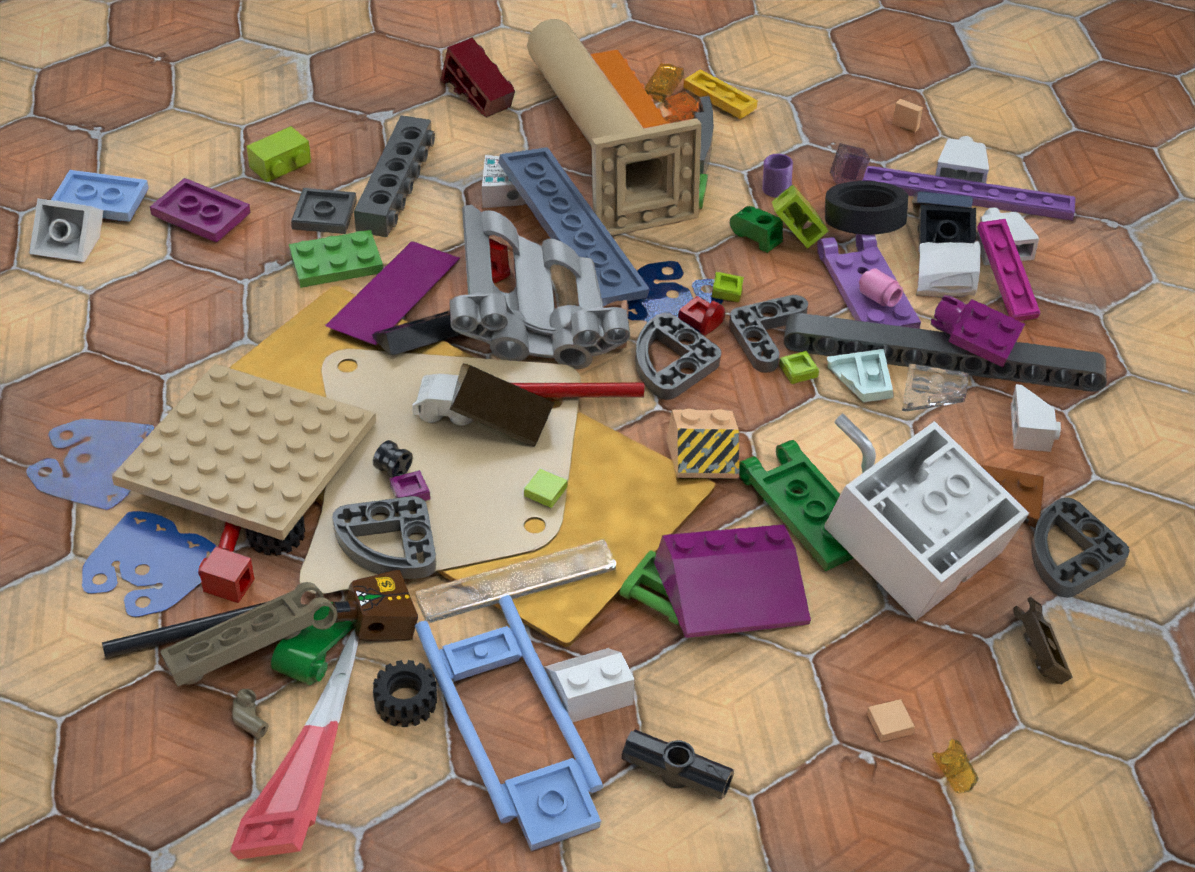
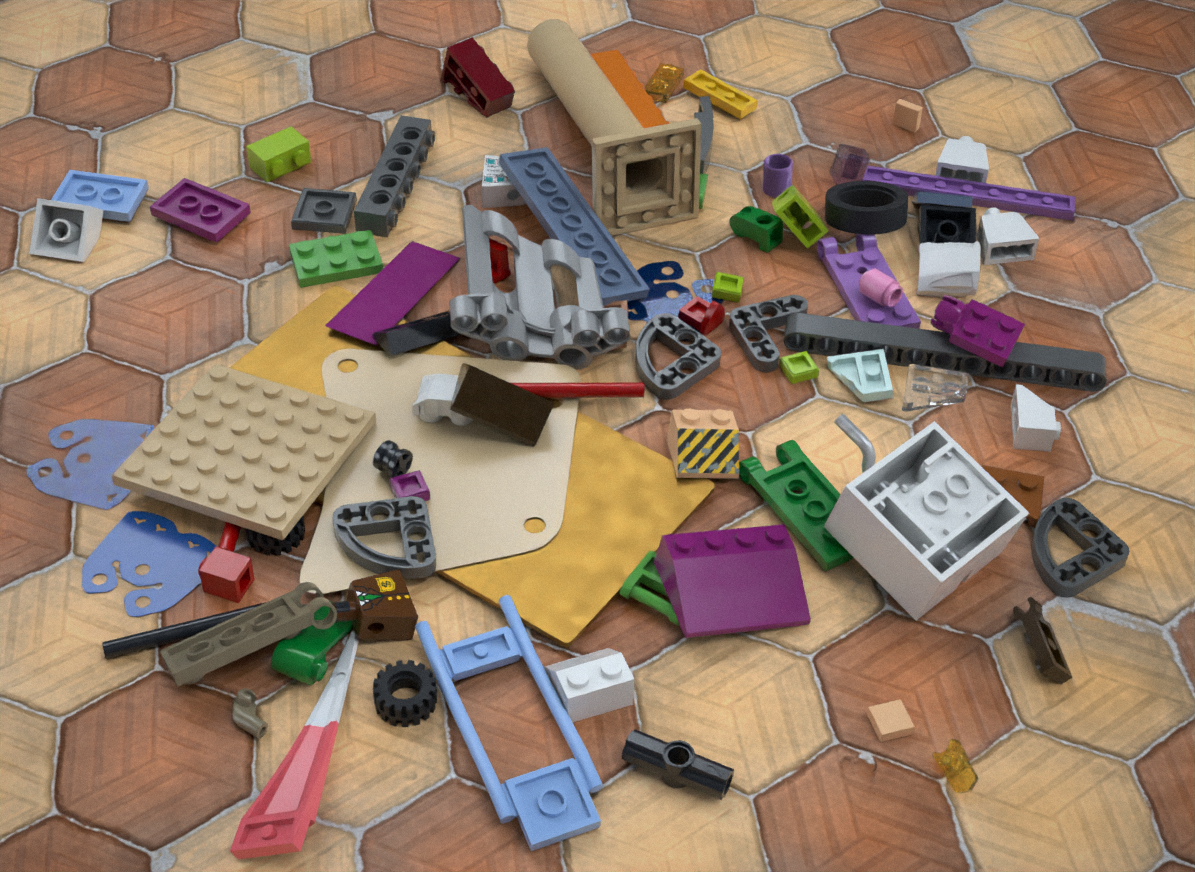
(515, 580): clear tile -> none
(545, 488): lime tile -> none
(681, 106): clear orange tile -> none
(1008, 270): dark pink tile -> none

